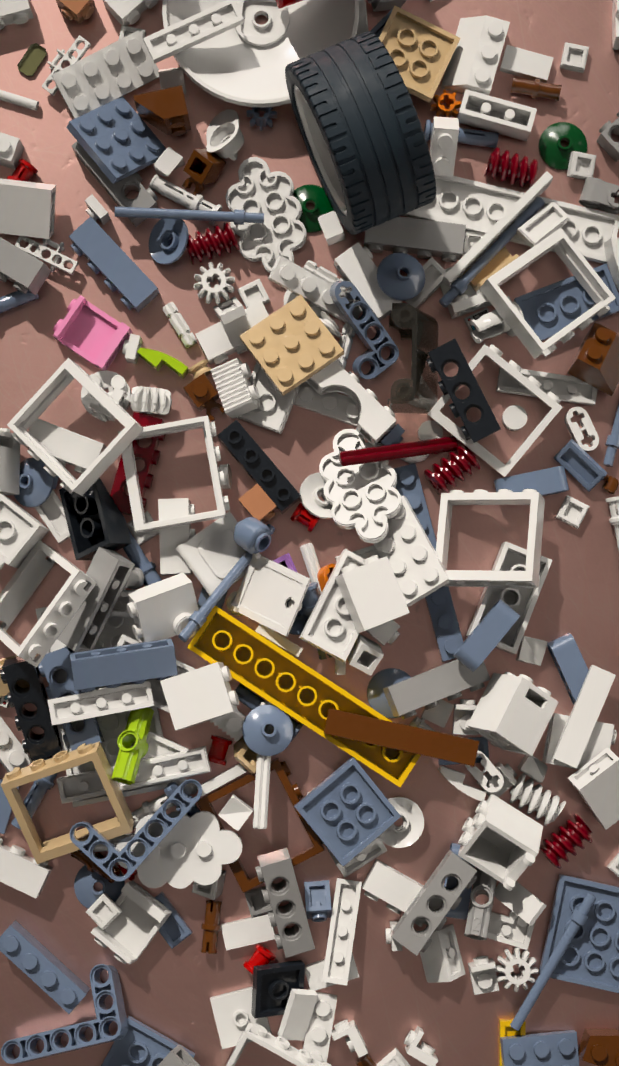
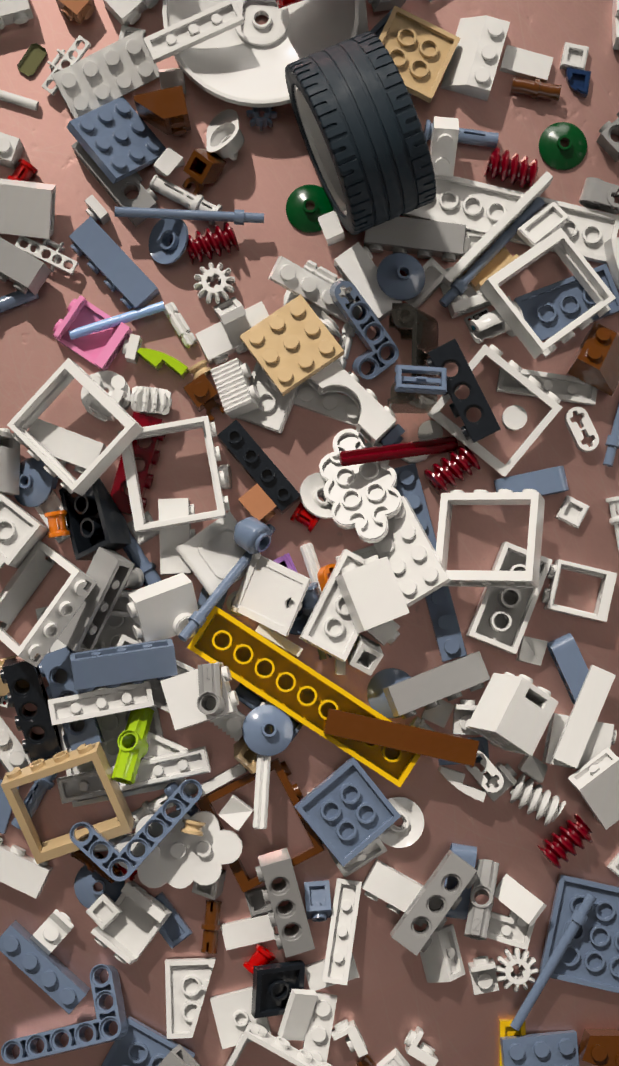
(52, 931): none -> white bracket
(56, 531): none -> orange bush
(116, 320): none -> light blue bar
(185, 991): none -> white wing
(193, 827): none -> tan bush
(210, 686): none -> light grey piece
(219, 749): red bush -> none
(253, 294): white tile -> none
(272, 195): white plate -> none
(395, 946): white plate -> none
(424, 389): none -> sand blue tile
(450, 101): orange gear -> none
(486, 635): sand blue beam -> none
(496, 115): white brick -> none
(500, 840): white container -> none
(578, 81): none -> dark blue tile
(580, 465): sand blue tile -> none
(581, 165): white tile -> none
(604, 595): none -> white window
(610, 485): reddish brown hand -> none

